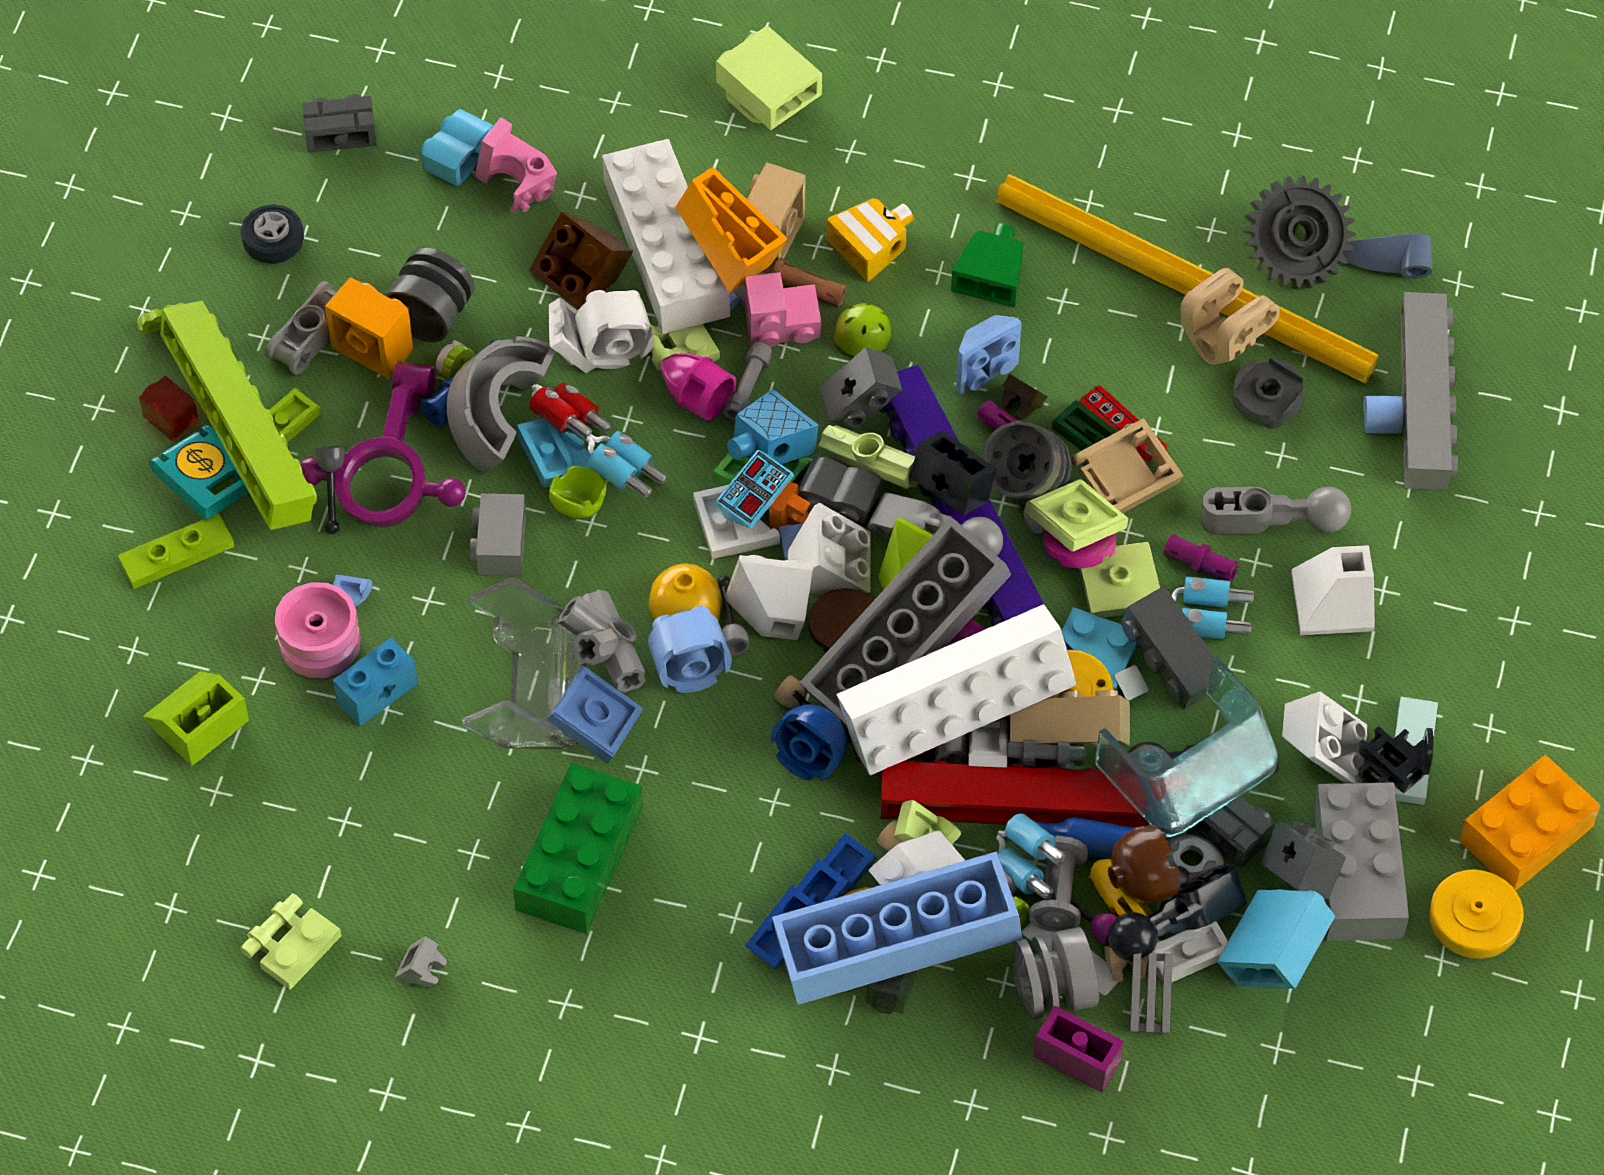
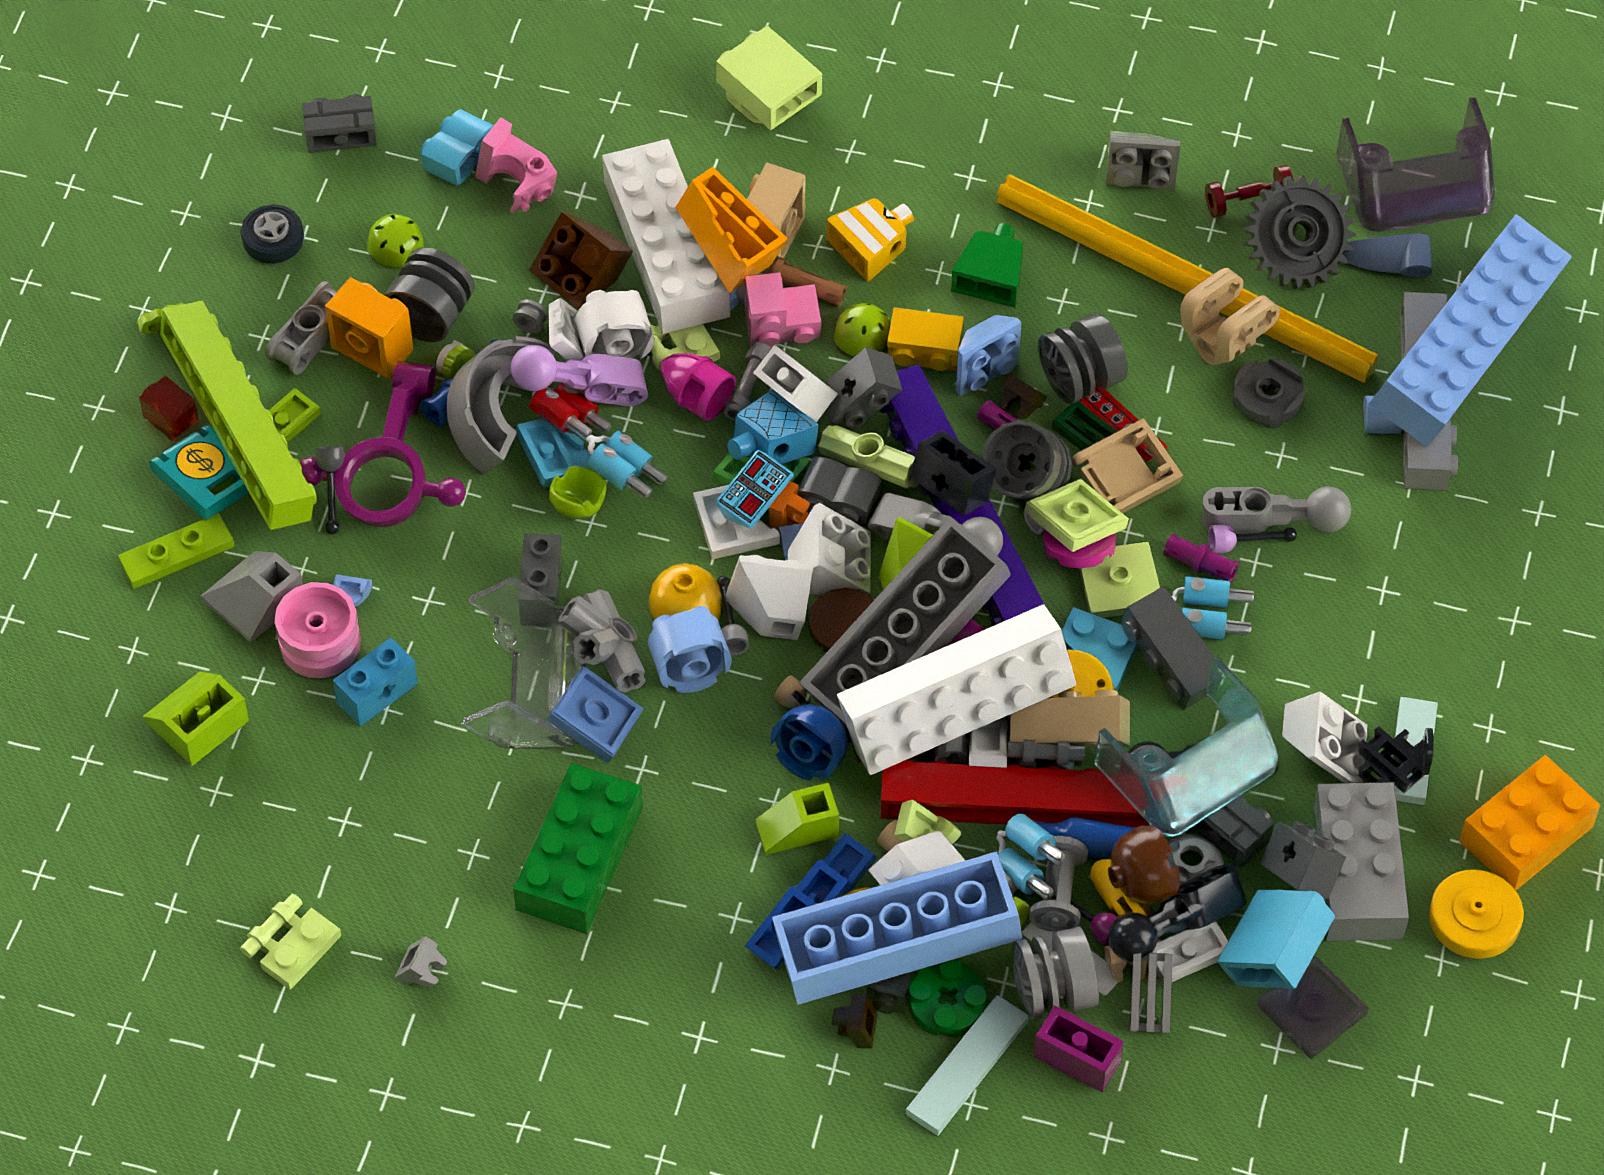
(252, 592): none -> light grey slope
(397, 234): none -> lime helmet
(500, 534): light grey brick -> none
(530, 316): none -> light grey bush
(542, 564): none -> dark grey brick
(597, 375): none -> lavender beam
(795, 383): none -> white brick
(799, 820): none -> lime slope
(857, 1021): none -> dark brown tile
(925, 339): none -> yellow brick
(947, 1018): none -> green plate
(967, 1065): none -> light aqua tile
(1082, 357): none -> dark grey wheel
(1131, 682): white sticker -> none
(1142, 160): none -> light grey slope
(1217, 199): none -> dark red wheel
(1223, 538): none -> hinge
(1315, 1010): none -> plate
(1335, 592): white slope -> none
(1422, 188): none -> windscreen
(1470, 331): none -> light blue brick

